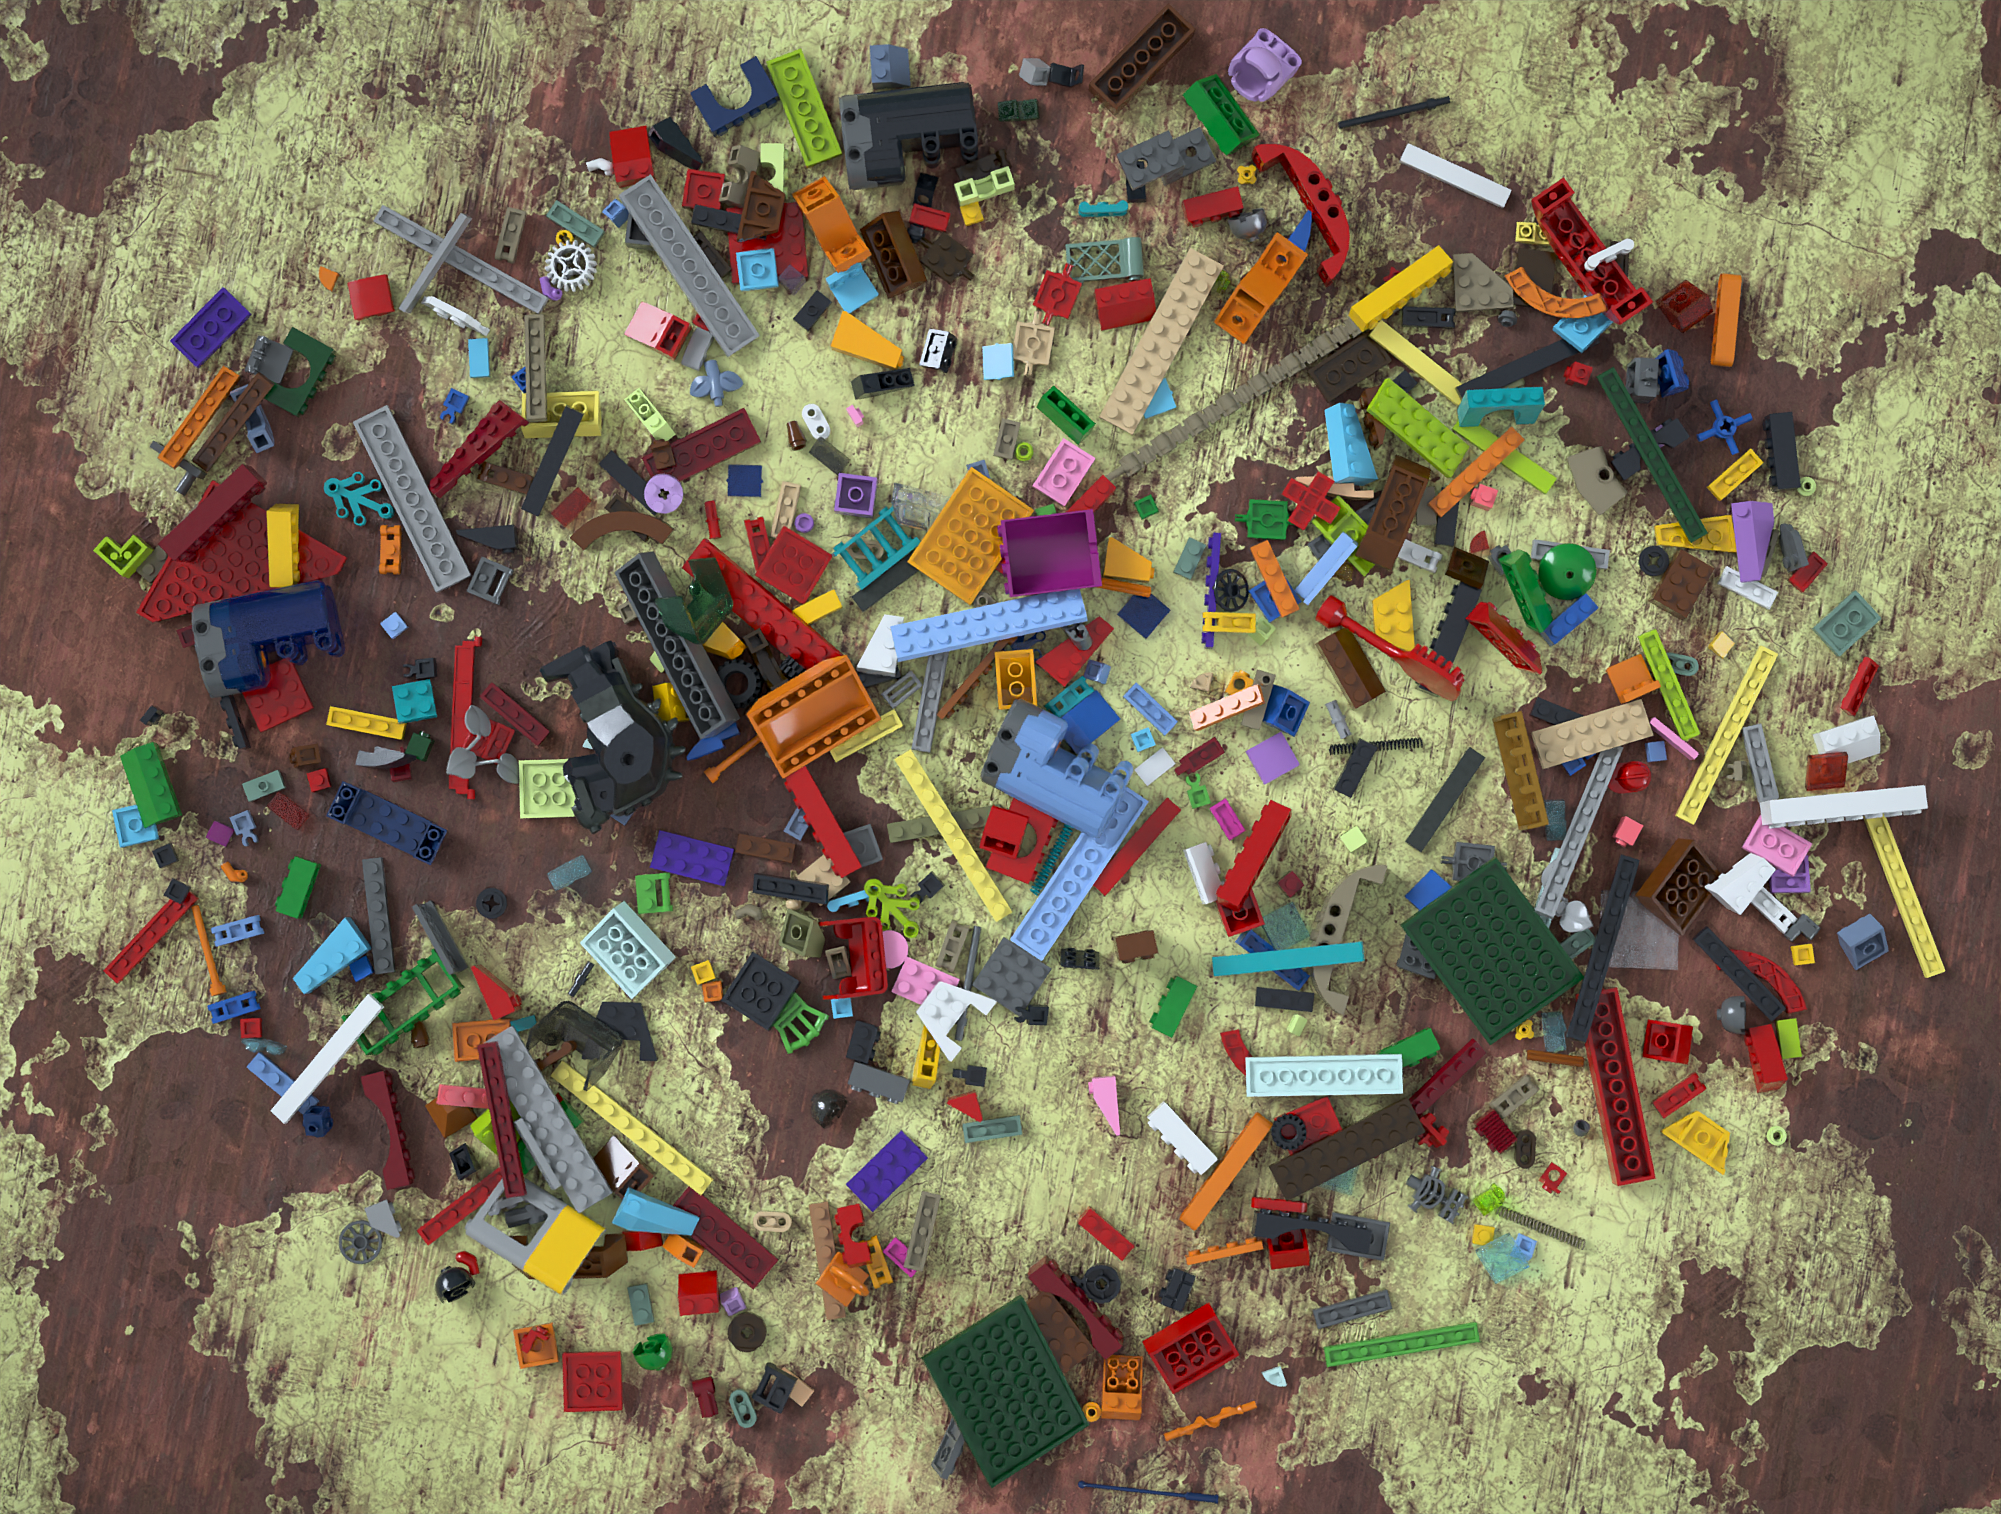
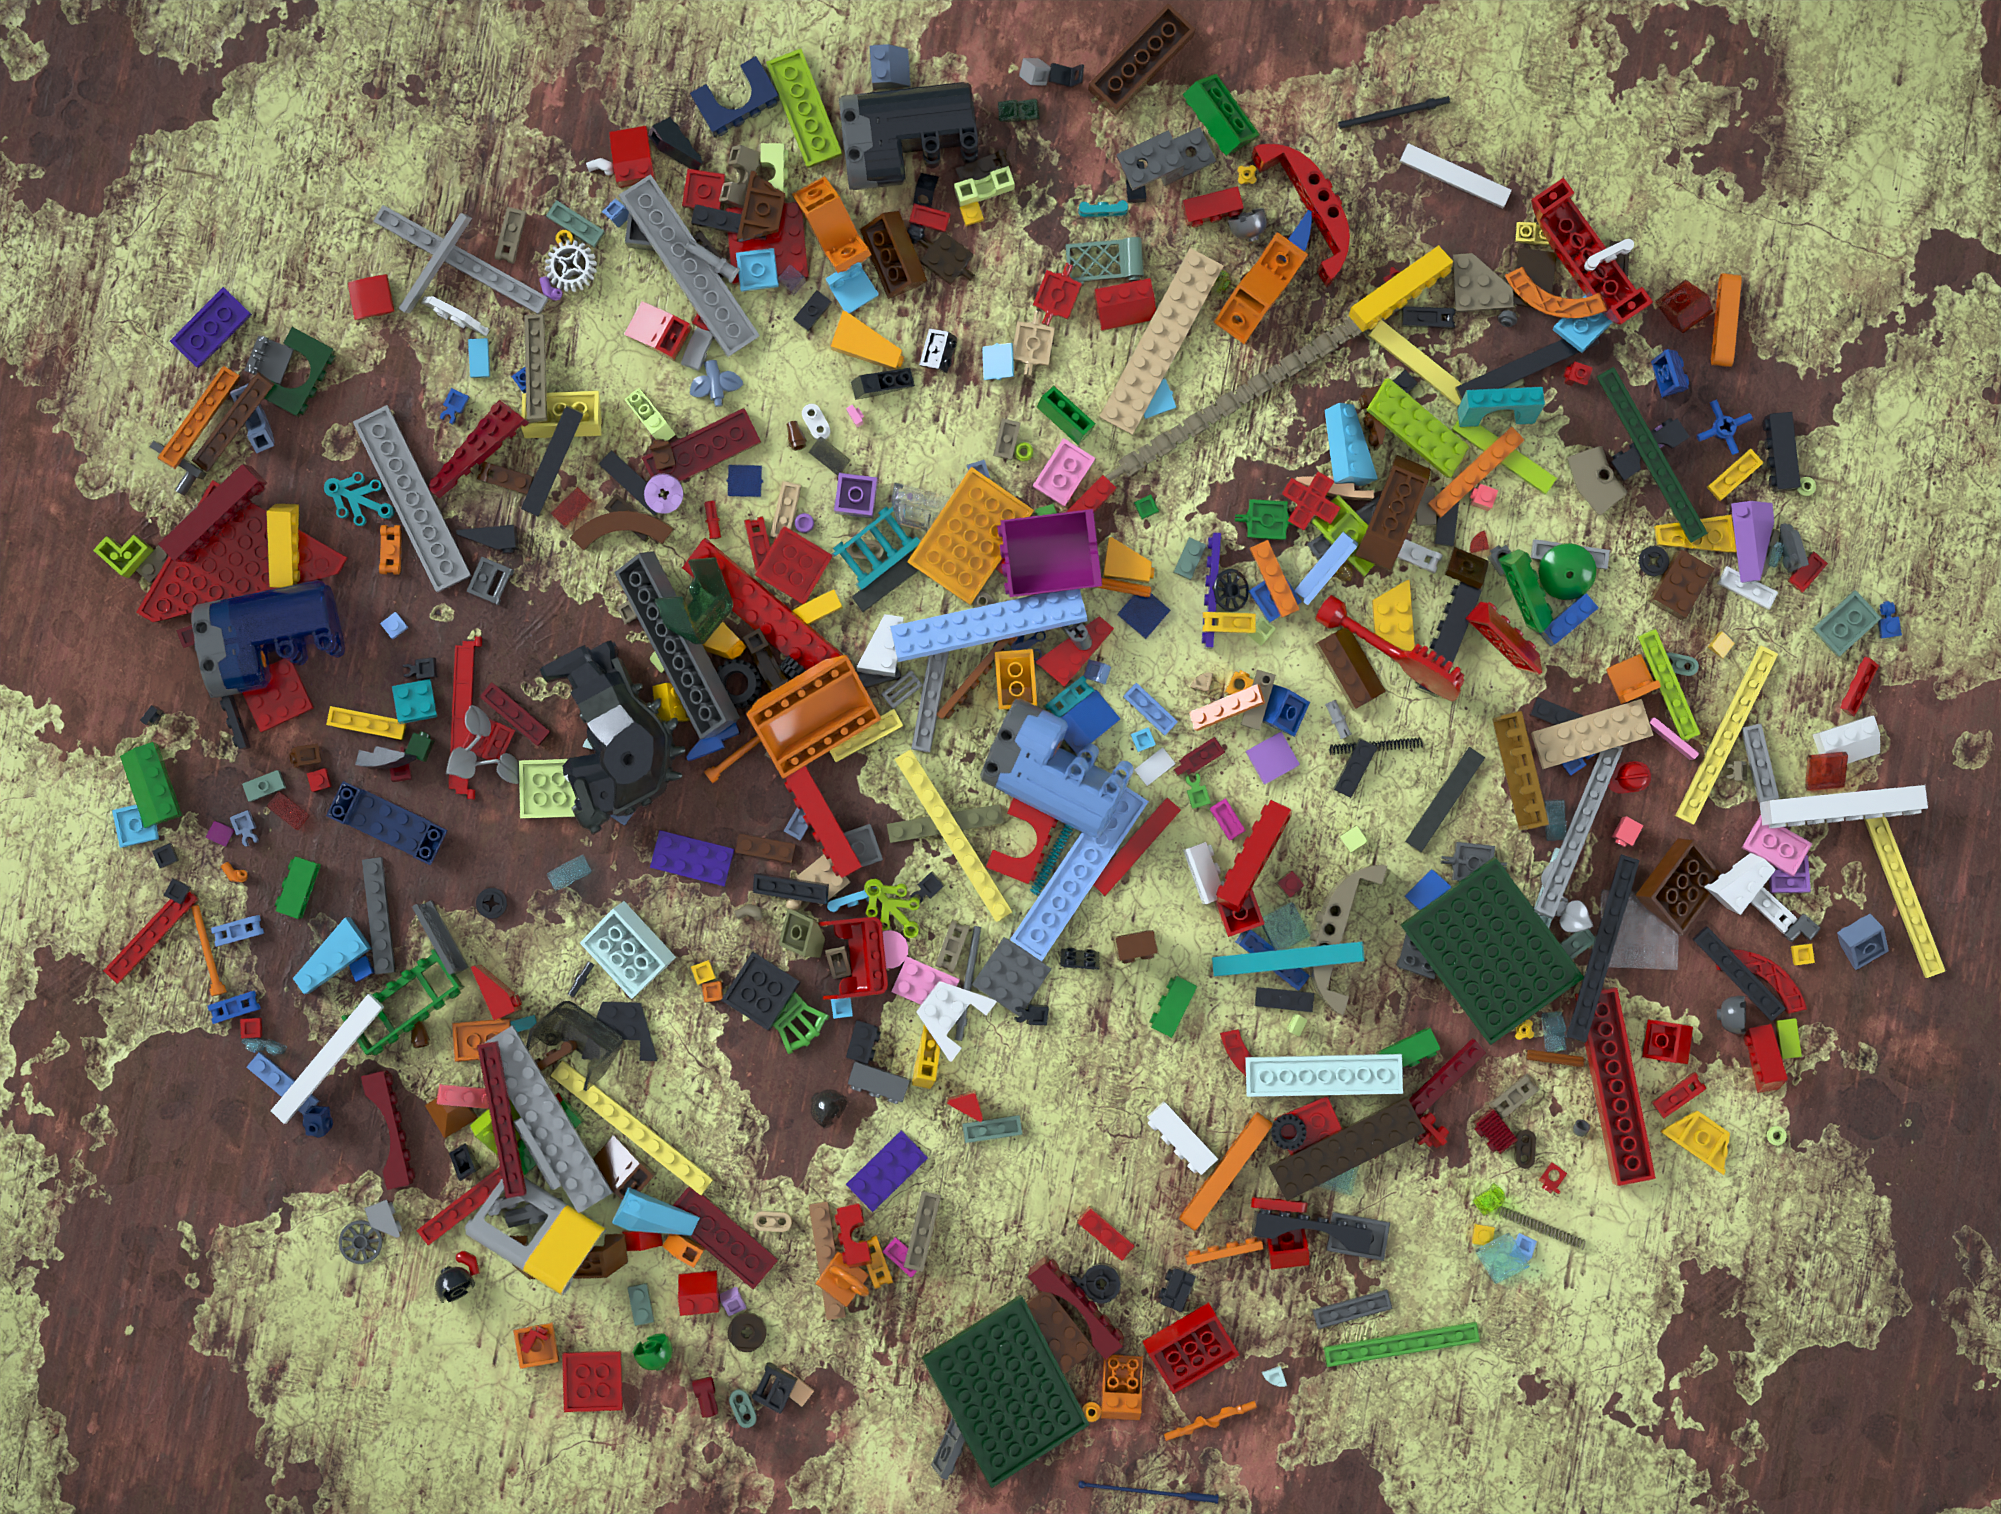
(328, 278): orange tile -> none
(647, 893): bright green plate -> none
(719, 265): none -> light grey pin
(974, 1075): black plate -> none
(1004, 832): red slope -> none
(1106, 1097): bright pink slope -> none
(1263, 66): lavender piece -> none
(1348, 366): dark brown plate -> none
(1419, 1185): dark grey piece -> none
(1642, 379): dark grey hinge -> none
(1655, 751): medium blue slope -> none
(1776, 554): none -> clear light blue tile
(1889, 626): none -> blue plate

